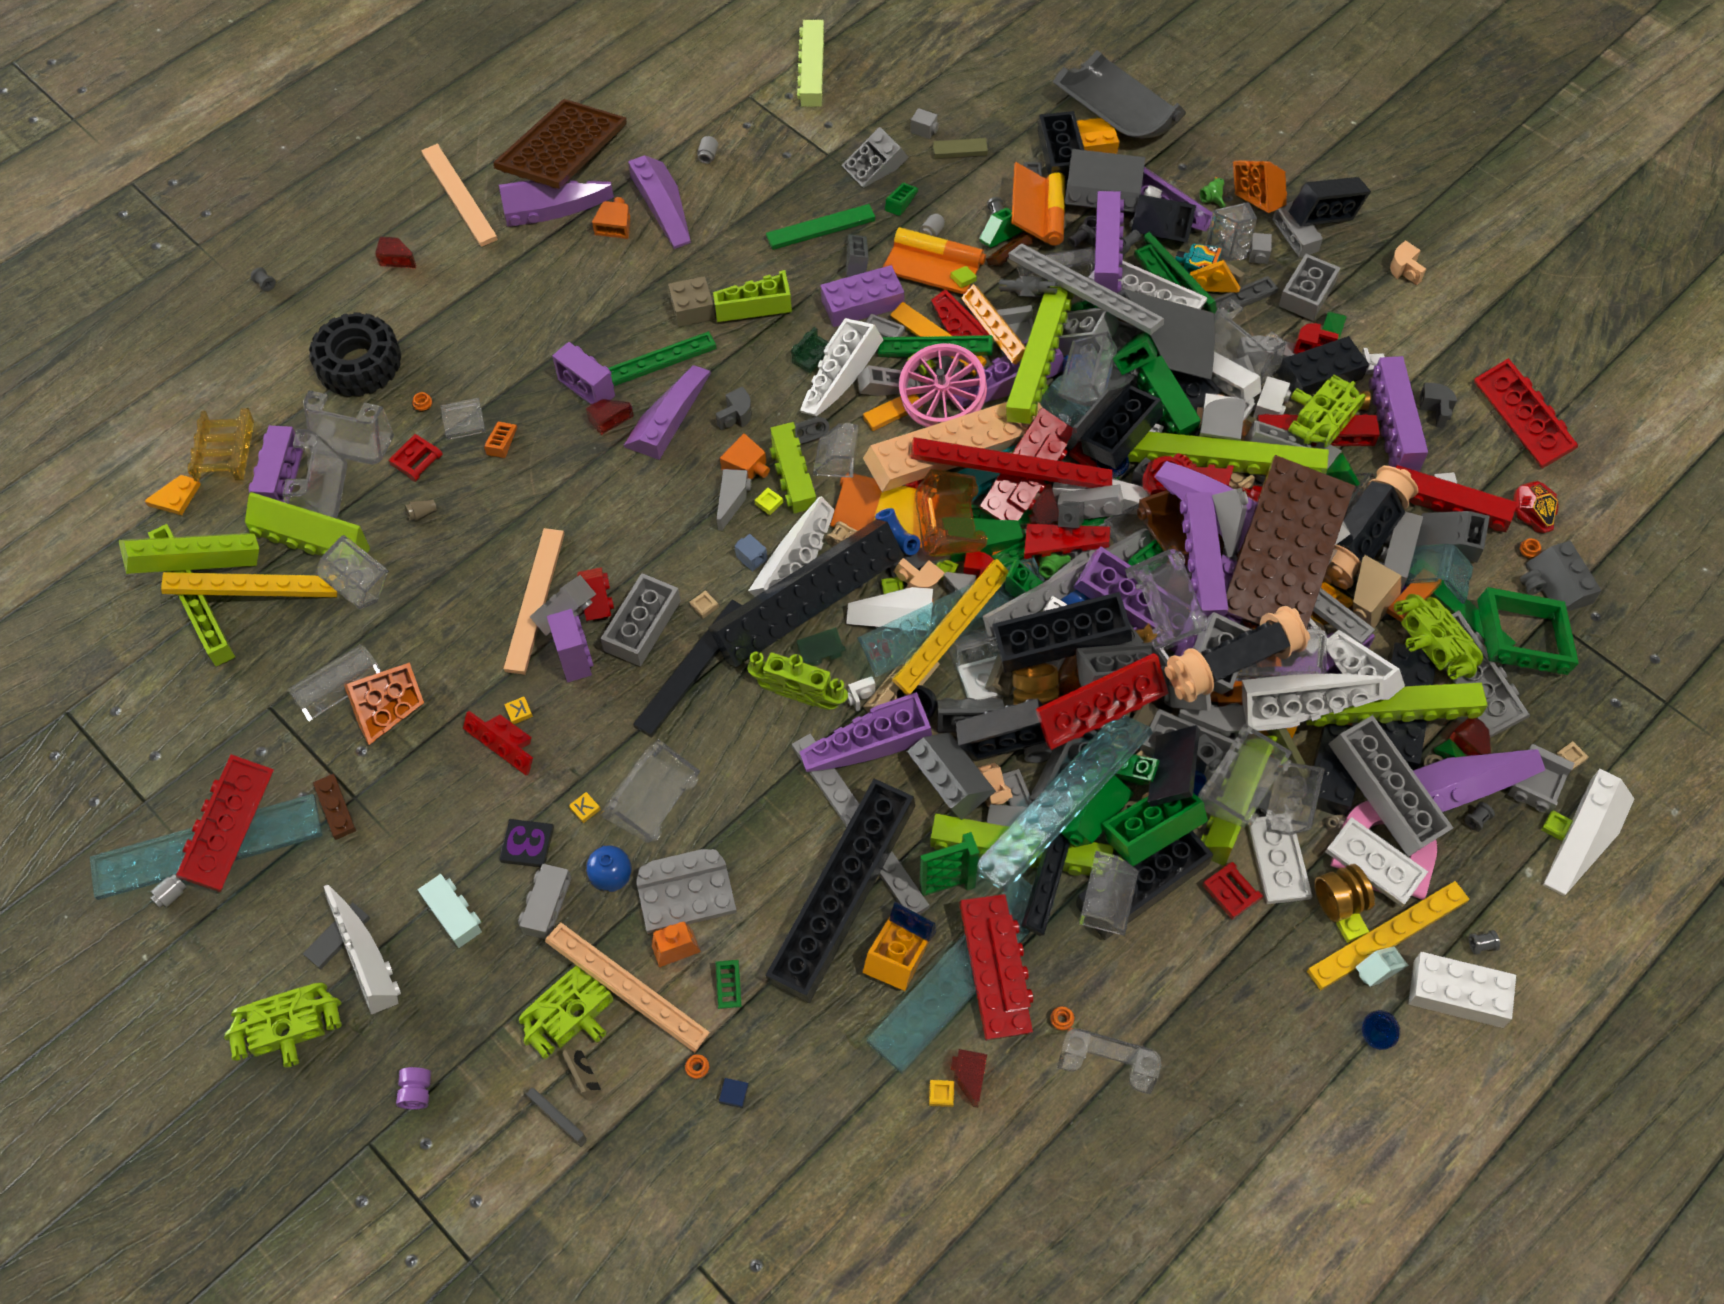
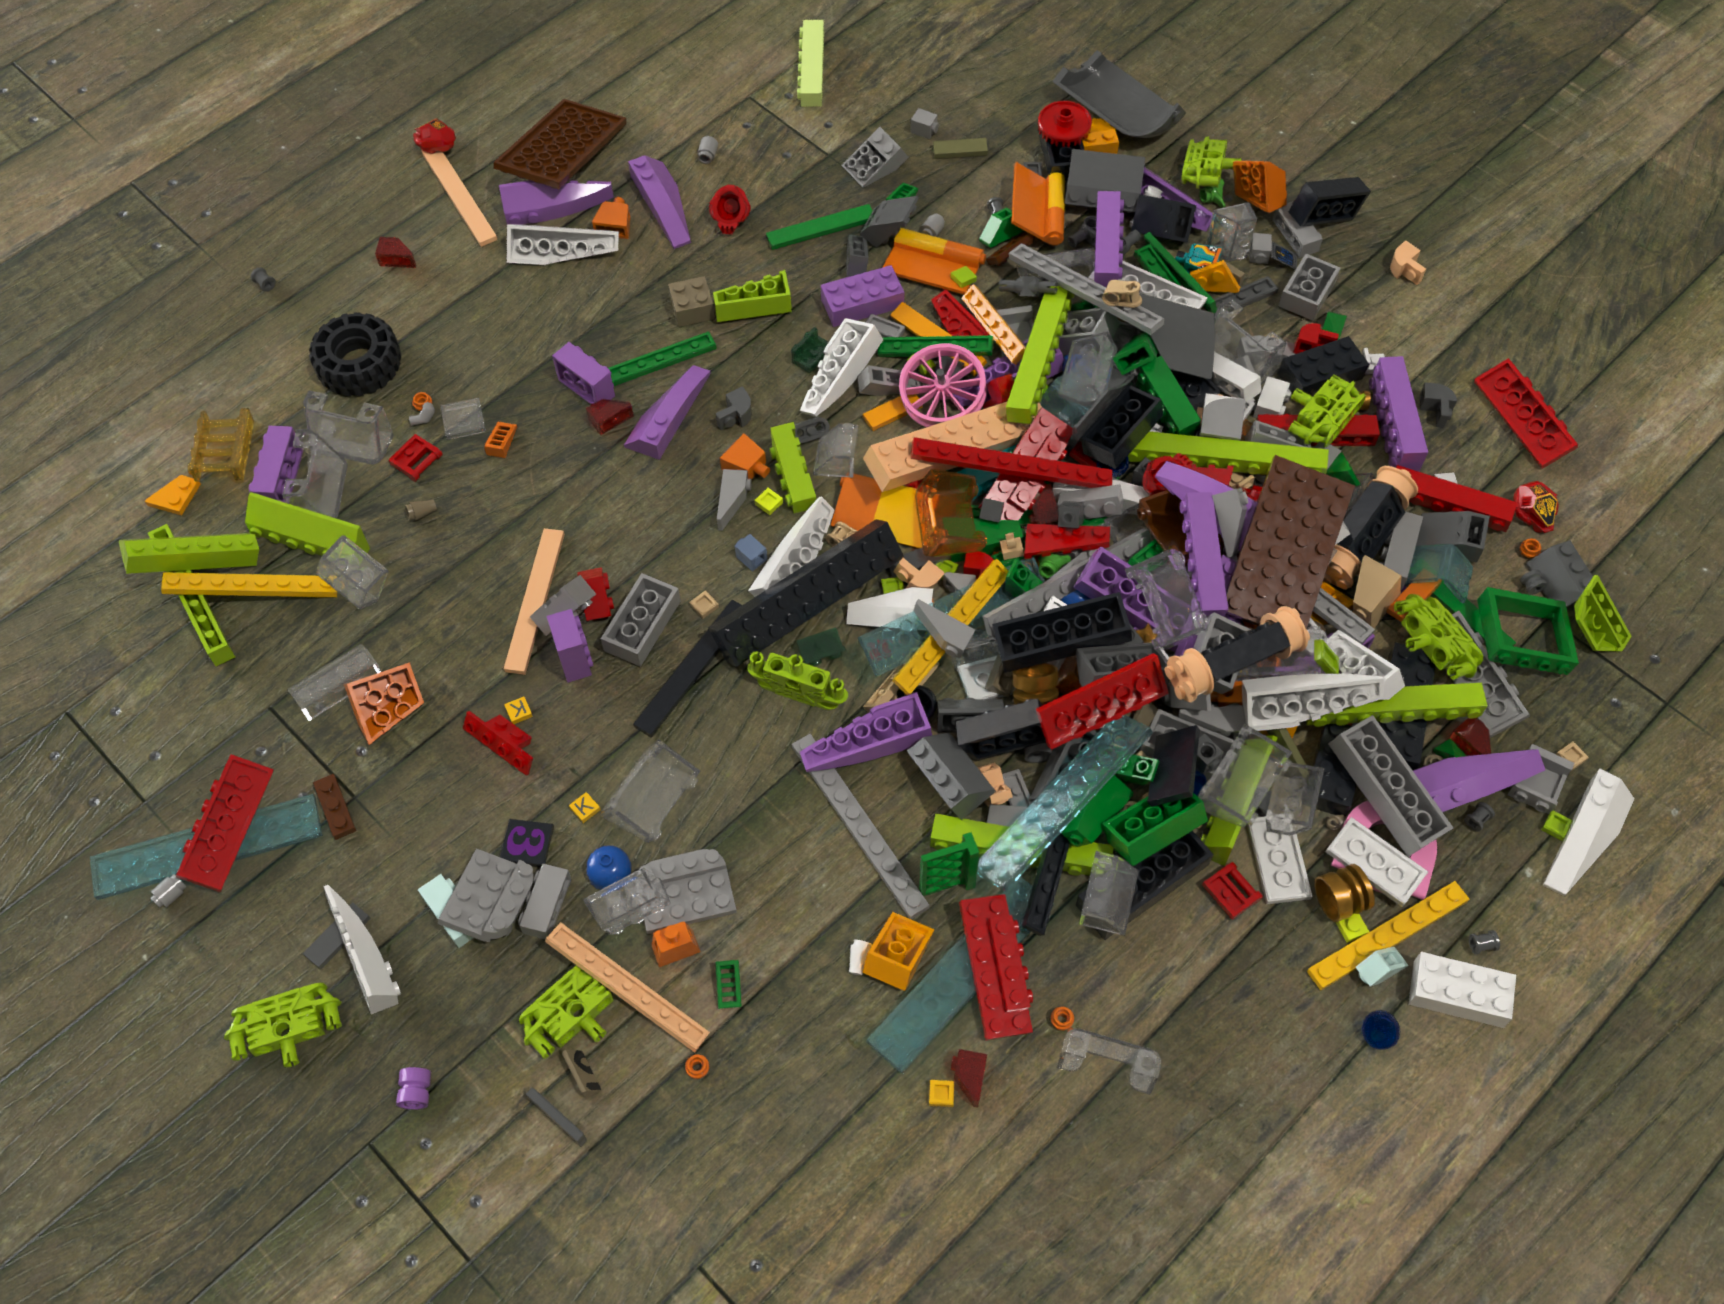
(424, 416): none -> light grey arm
(434, 137): none -> red helmet
(488, 897): none -> light grey plate
(555, 244): none -> white wedge
(627, 901): none -> clear slope
(729, 208): none -> red helmet
(733, 1093): dark blue tile -> none
(841, 890): black brick -> none
(858, 956): none -> white cone
(860, 689): white bracket -> none
(887, 219): none -> dark grey slope
(907, 542): blue cylinder -> none
(912, 922): clear blue slope -> none
(947, 631): none -> light grey slope
(991, 510): none -> dark grey tile
(999, 390): none -> red brick
(1011, 547): none -> tan tile
(1064, 123): none -> red wheel
(1121, 293): none -> tan piece
(1205, 162): none -> lime piece
(1283, 255): none -> sticker
(1325, 657): none -> lime tile
(1600, 618): none -> lime wedge

